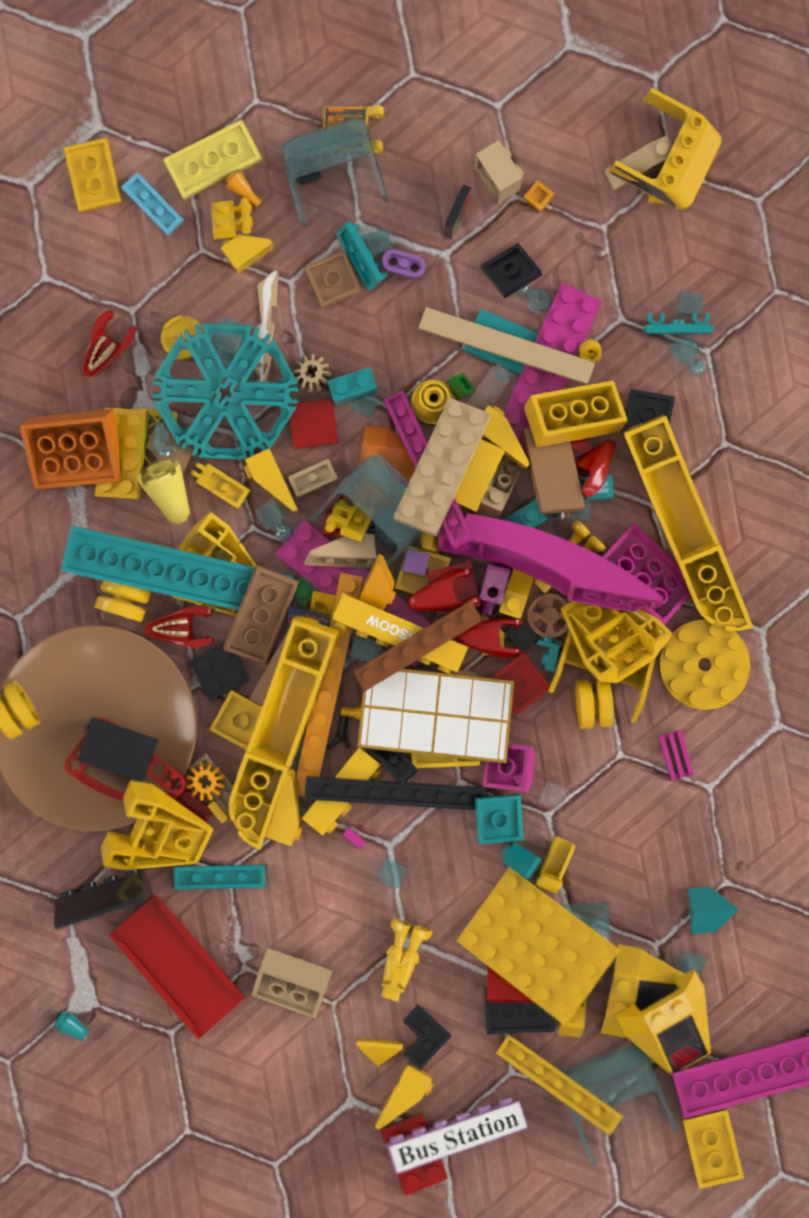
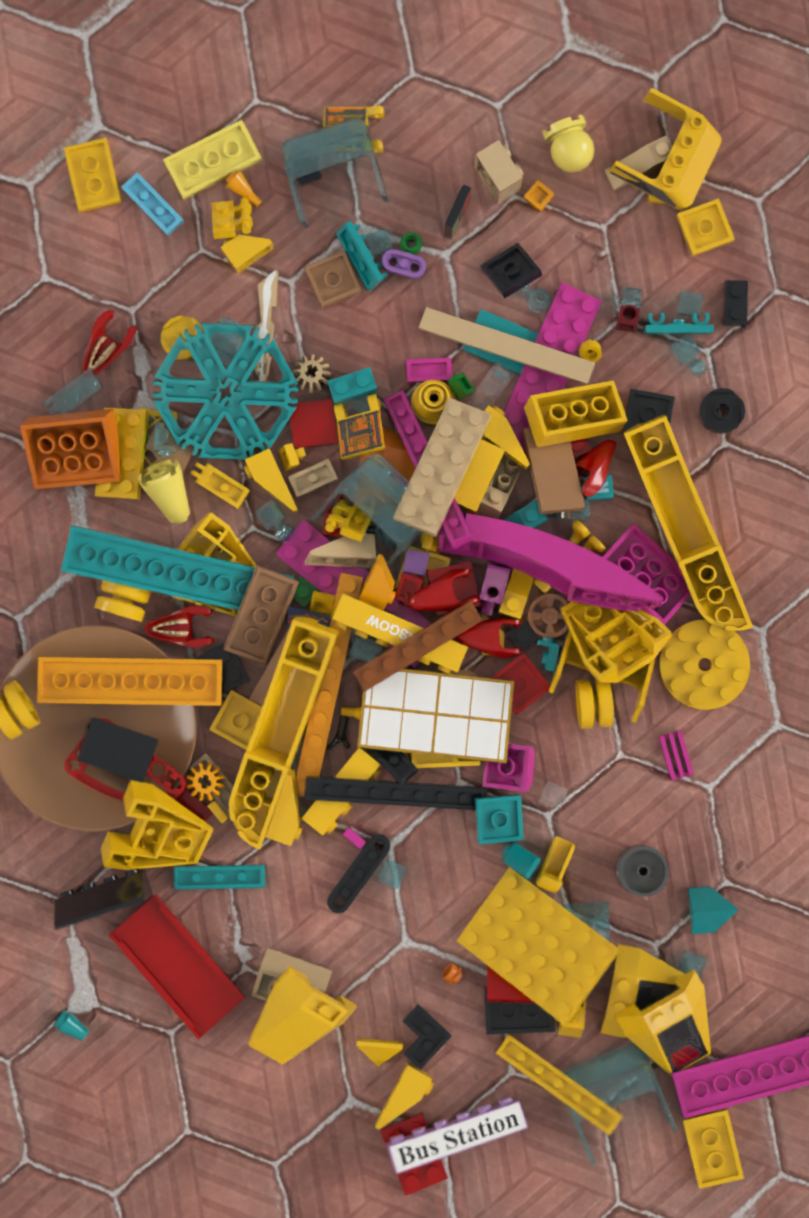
(74, 393): none -> clear light blue hinge
(129, 681): none -> light orange plate
(290, 456): none -> yellow tile
(296, 1017): none -> yellow wedge
(358, 873): none -> black plate
(360, 432): none -> flag
(399, 963): yellow piece -> none
(407, 587): none -> red bracket
(411, 236): none -> green plate
(428, 369): none -> dark pink tile
(452, 973): none -> orange plate
(571, 146): none -> light yellow tile
(629, 310): none -> leg
(652, 879): none -> dark grey wheel
(705, 227): none -> yellow plate
(731, 402): none -> black plate
(735, 303): none -> black plate

